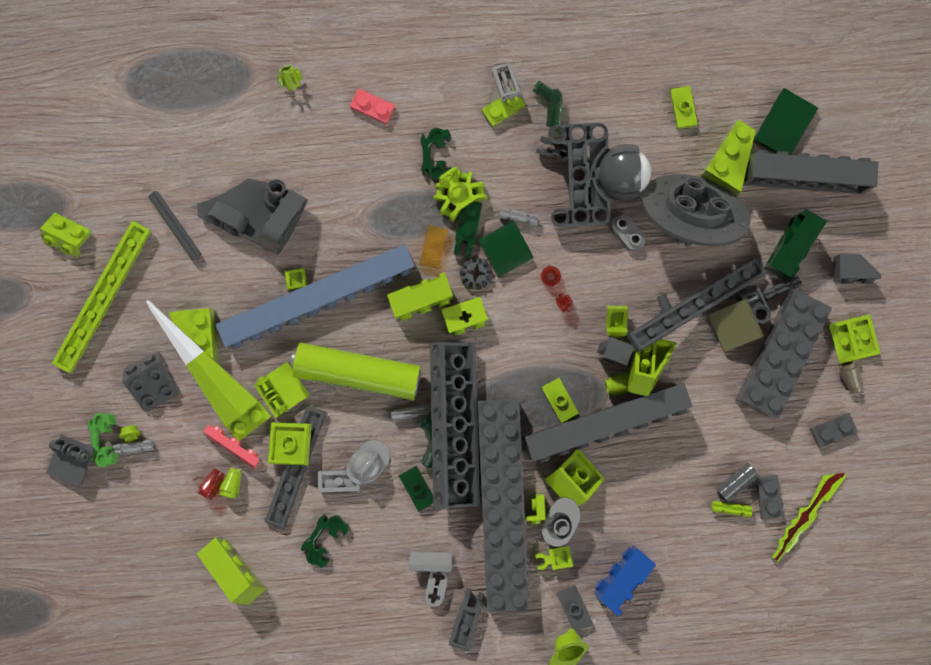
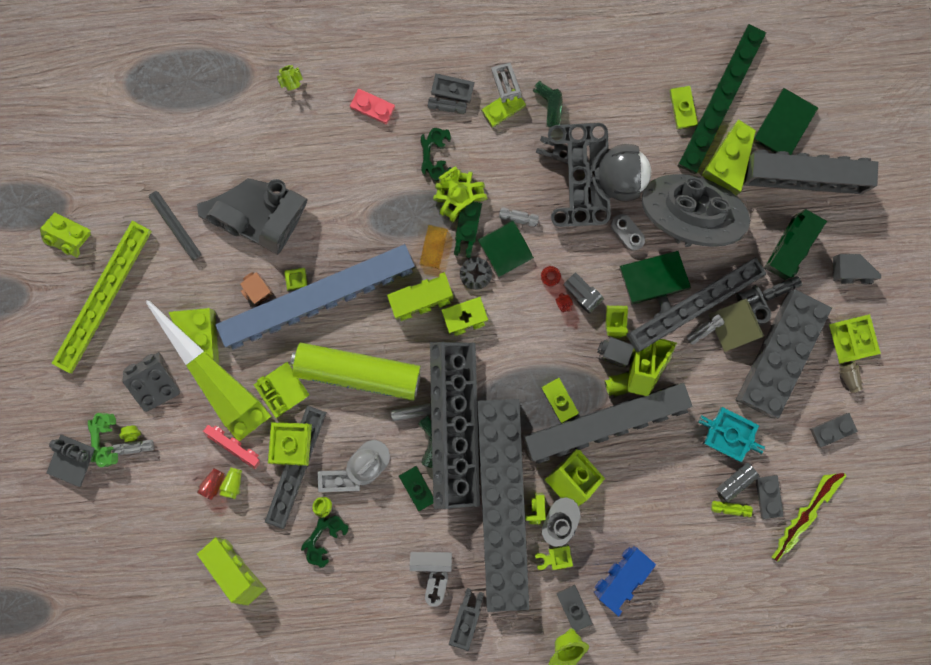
(255, 288): none -> nougat brick
(322, 506): none -> lime plate
(447, 105): none -> dark grey axle
(452, 88): none -> dark grey plate
(586, 296): none -> dark grey piece
(655, 277): none -> dark green tile
(705, 329): none -> light grey axle
(721, 99): none -> dark green plate
(731, 434): none -> teal plate

